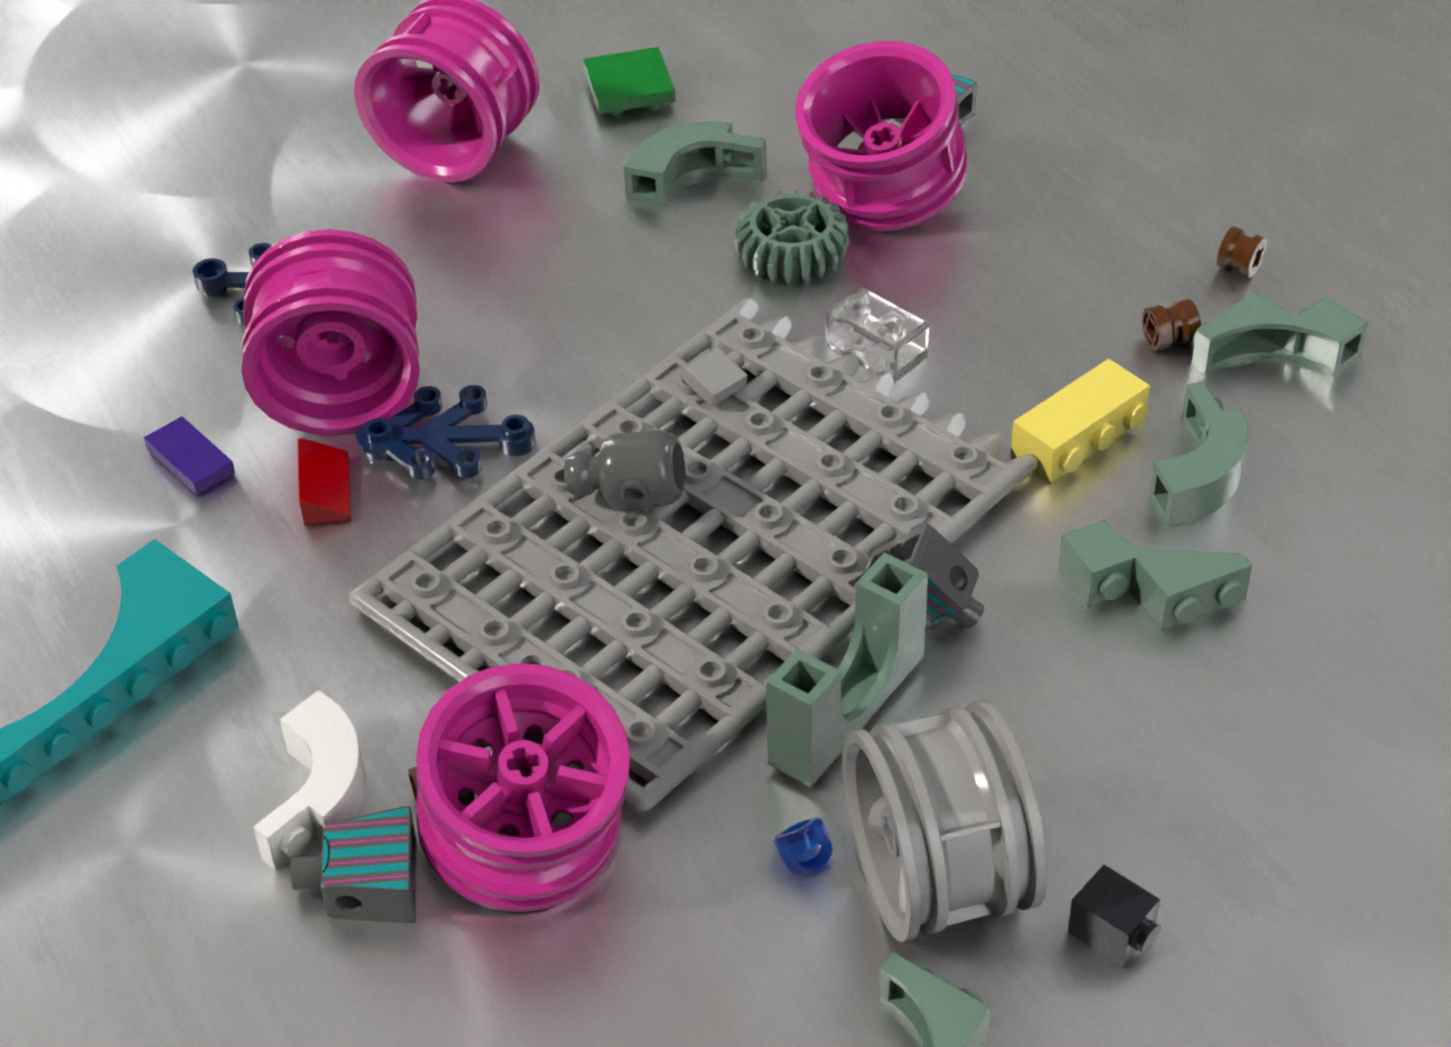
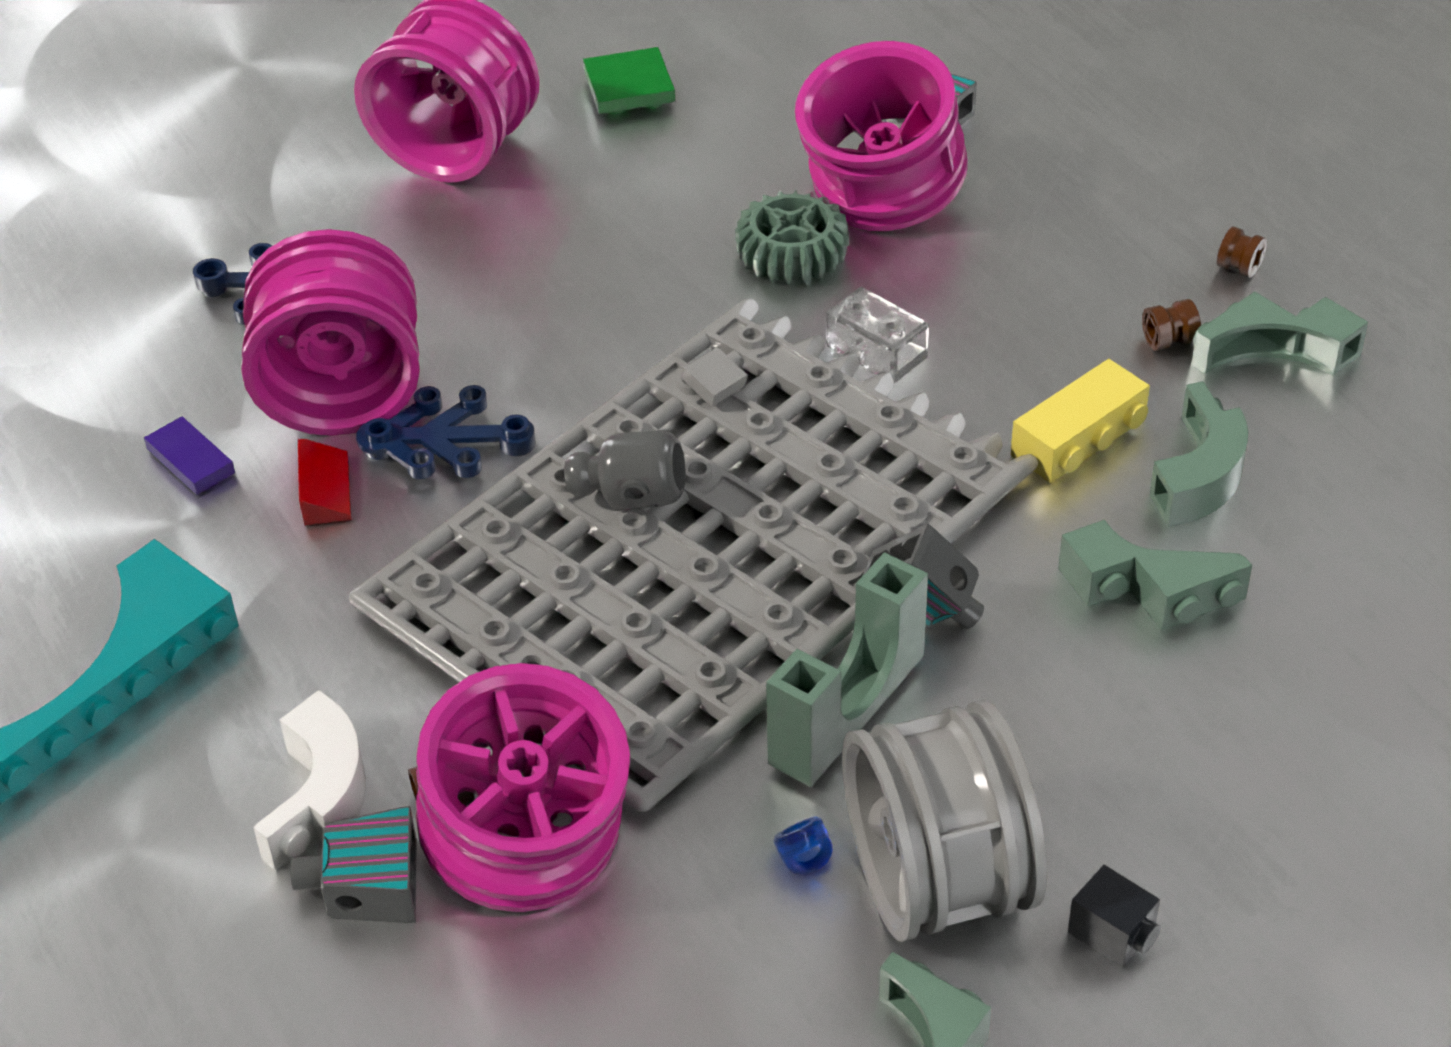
(690, 151): sand green arch -> none

